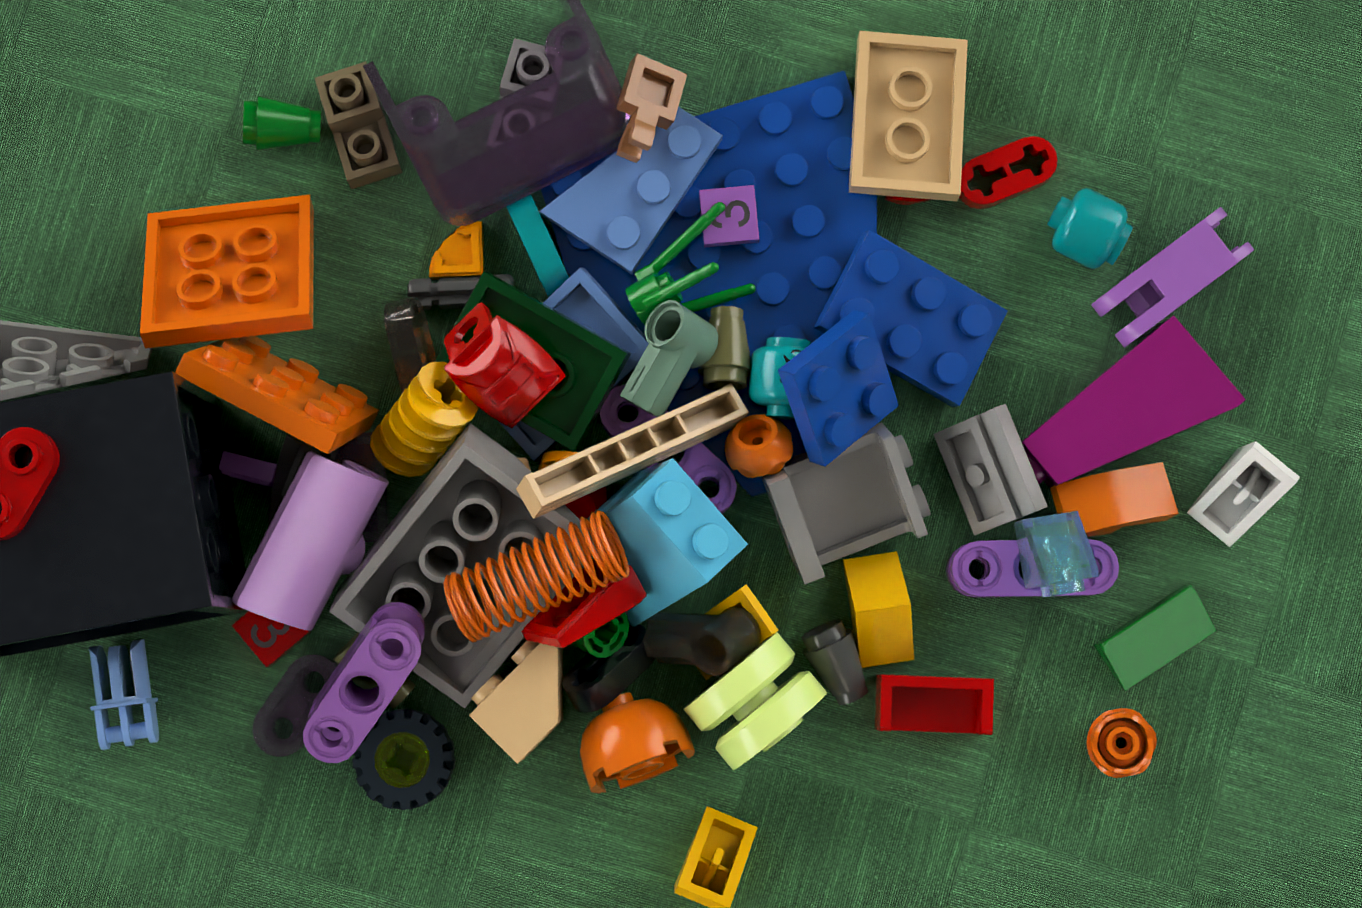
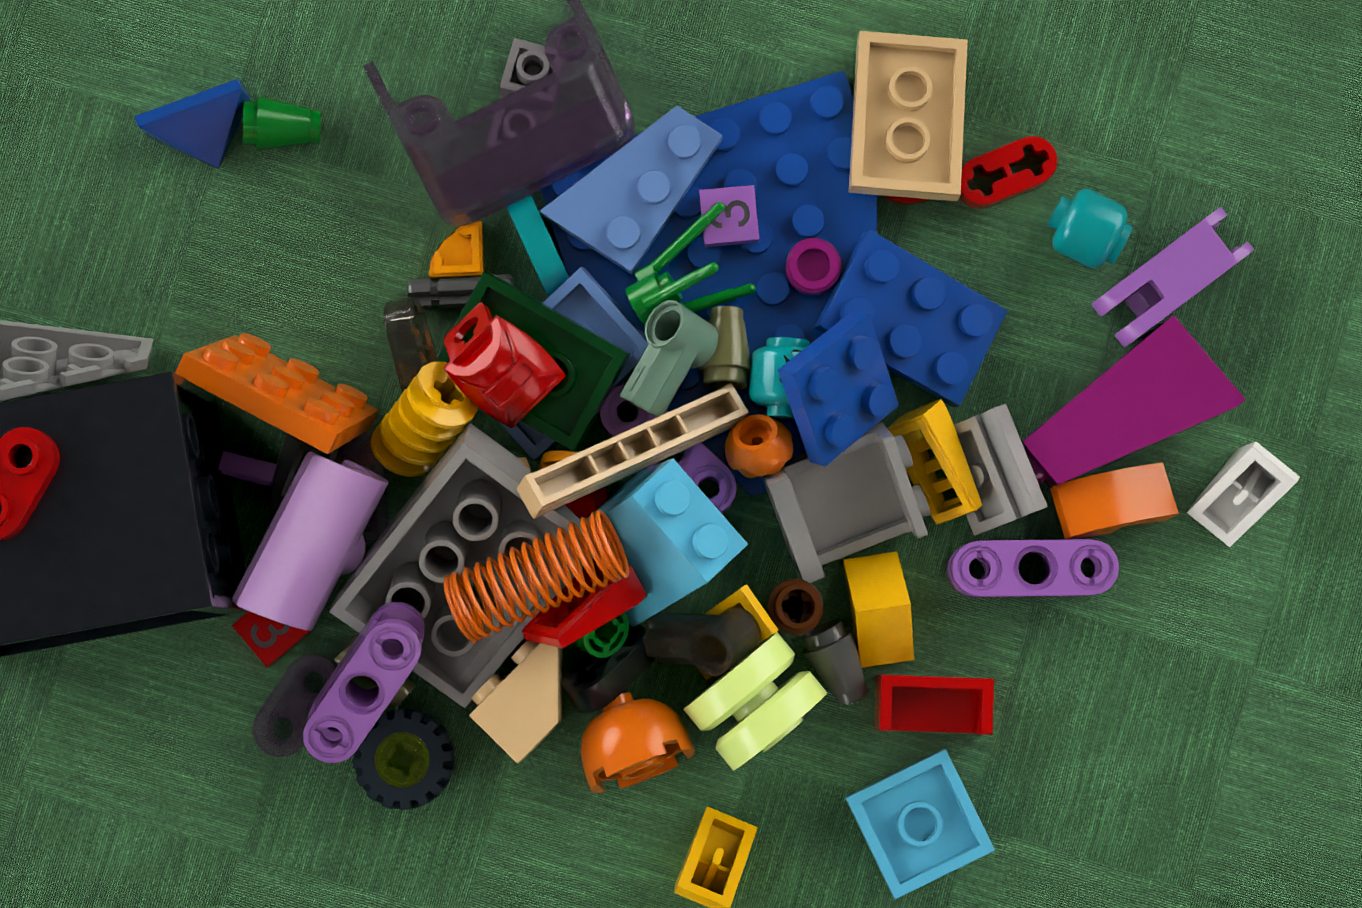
(123, 694): light blue arm -> none
(199, 123): none -> blue slope
(228, 271): orange plate -> none
(358, 126): dark tan slope -> none
(652, 99): medium nougat plate -> none
(807, 606): none -> reddish brown cone
(813, 266): none -> magenta tile
(919, 823): none -> medium azure plate
(944, 442): none -> yellow slope
(1055, 553): clear light blue slope -> none
(1138, 747): orange plate -> none
(1156, 636): green slope -> none

